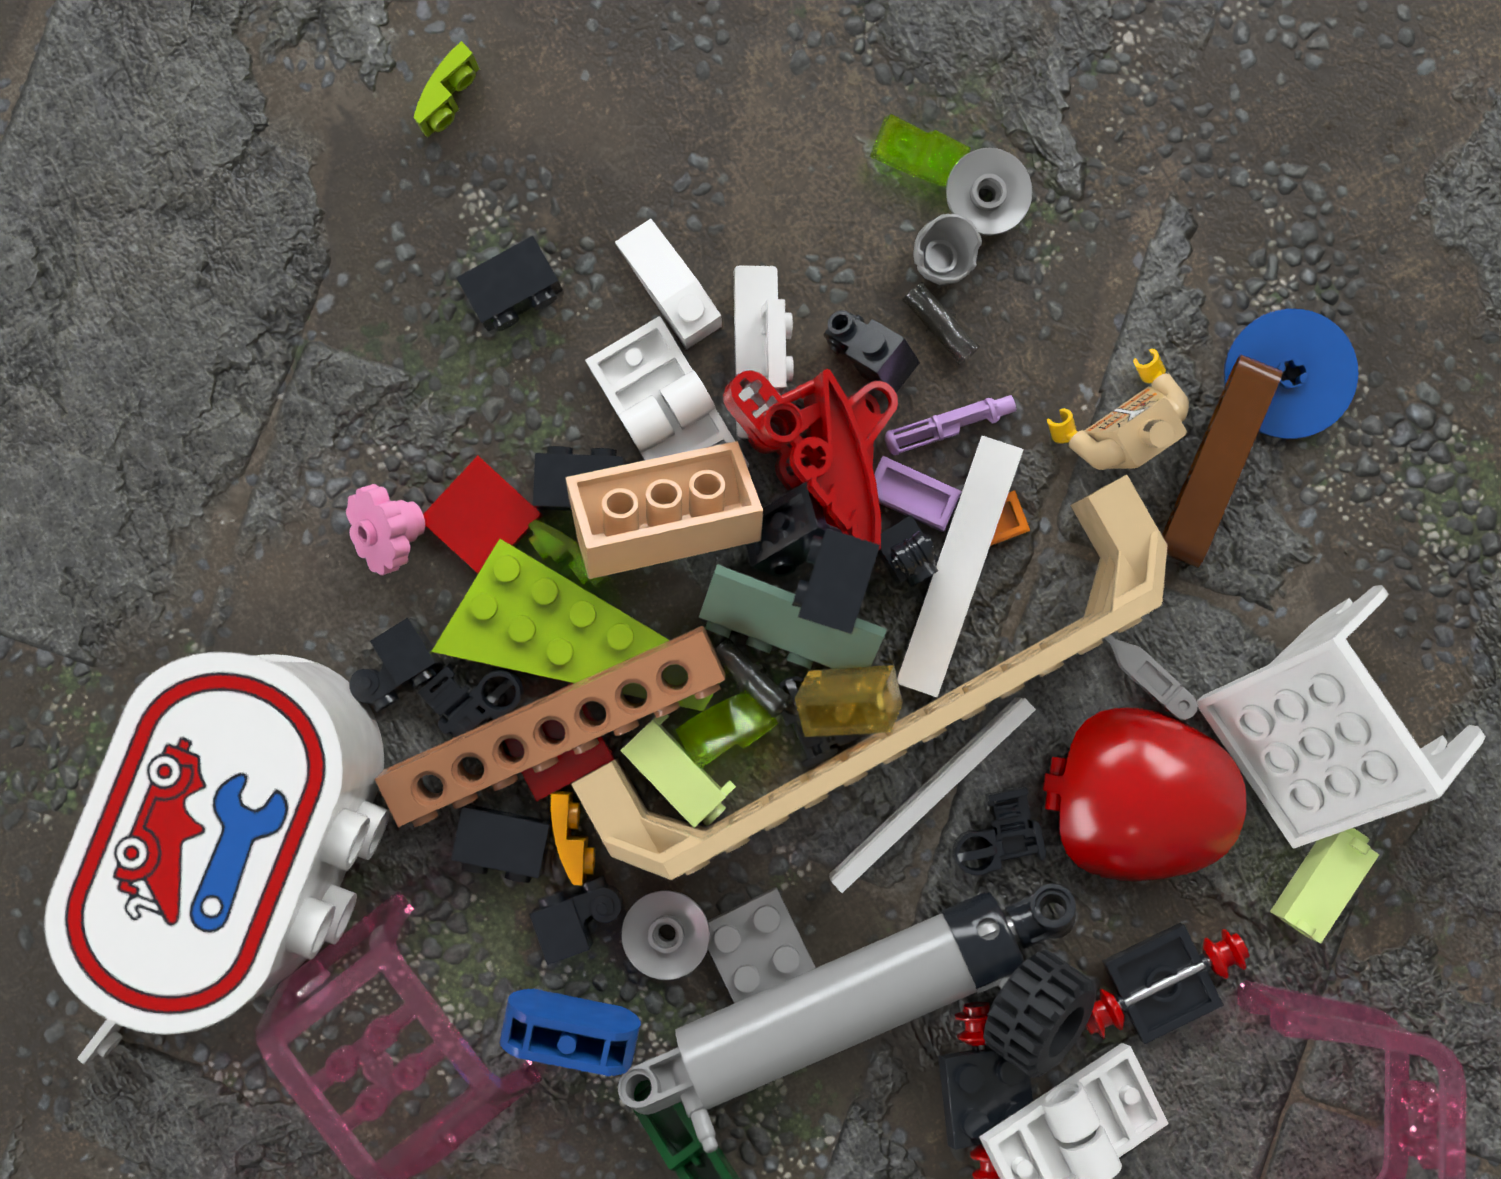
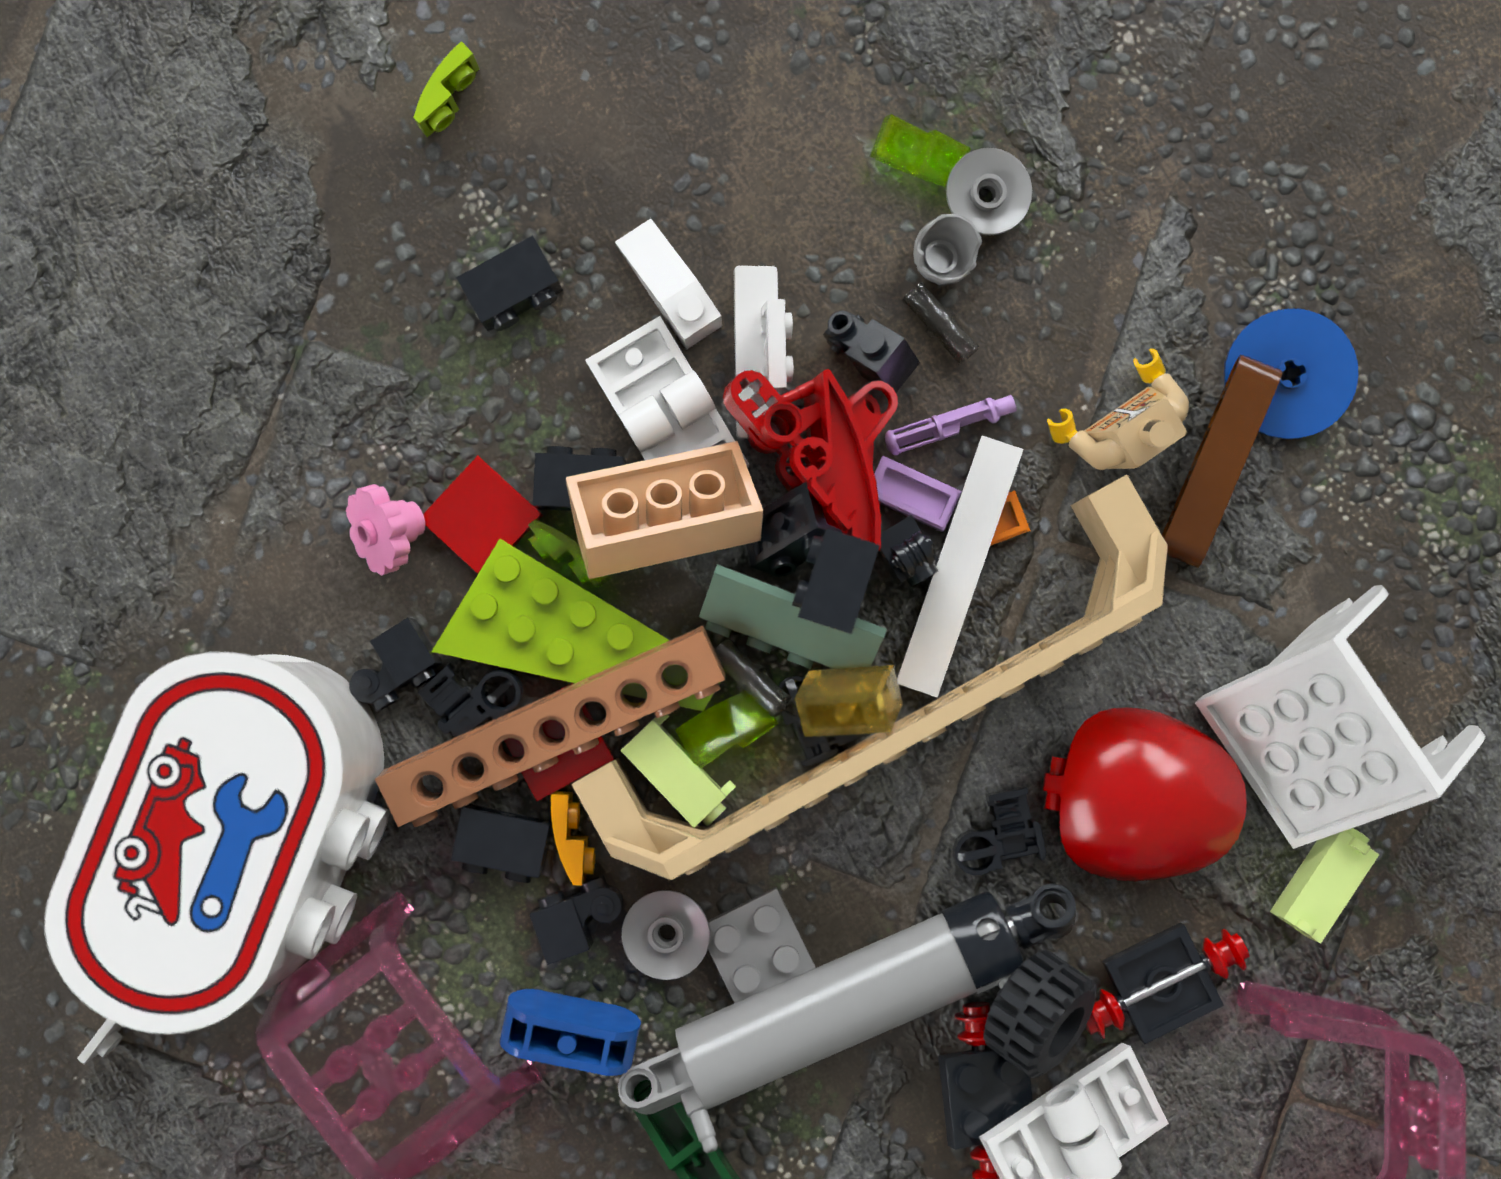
(930, 793): white tile -> none
(1153, 679): light grey piece -> none

